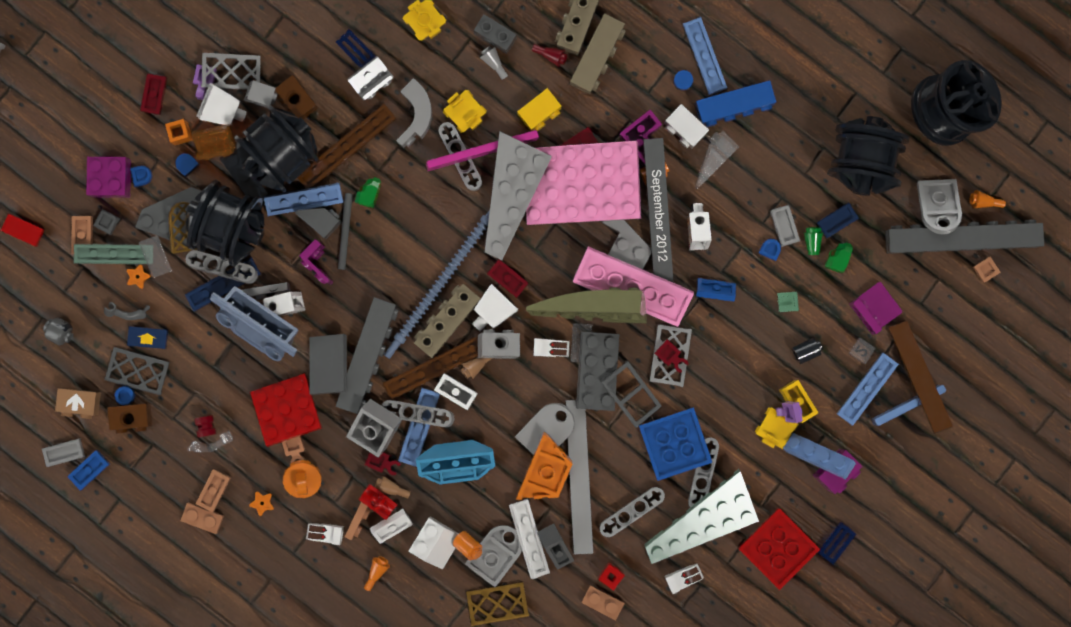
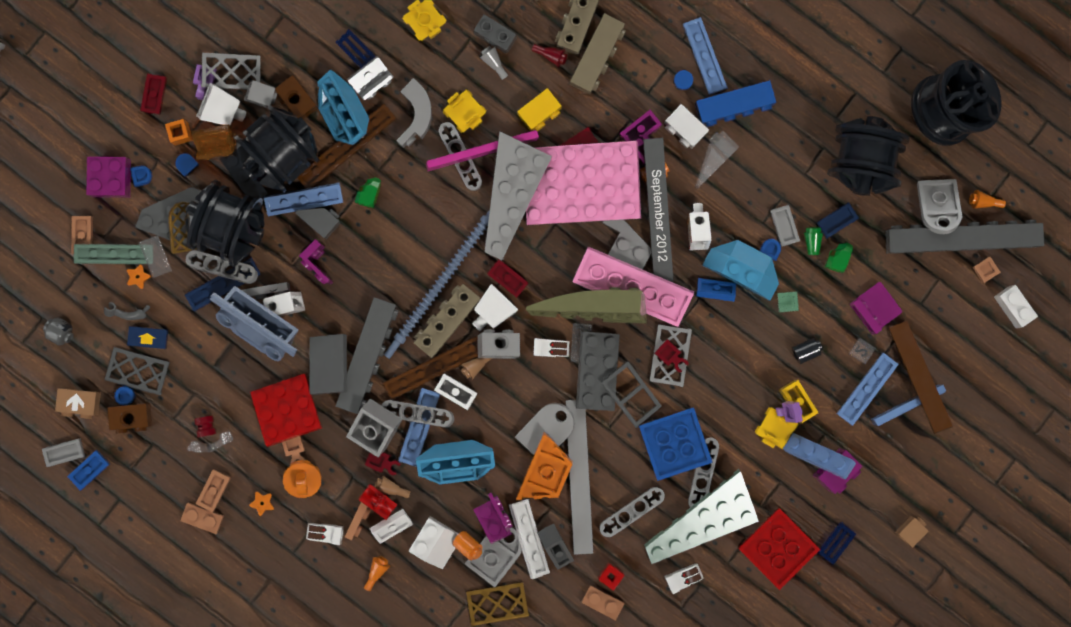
(22, 230): red tile -> none
(106, 222): dark grey tile -> none
(341, 109): none -> dark azure wedge
(345, 231): dark grey bar -> none
(492, 520): none -> magenta bracket
(744, 267): none -> dark azure wedge
(912, 531): none -> medium nougat brick
(1015, 306): none -> white brick

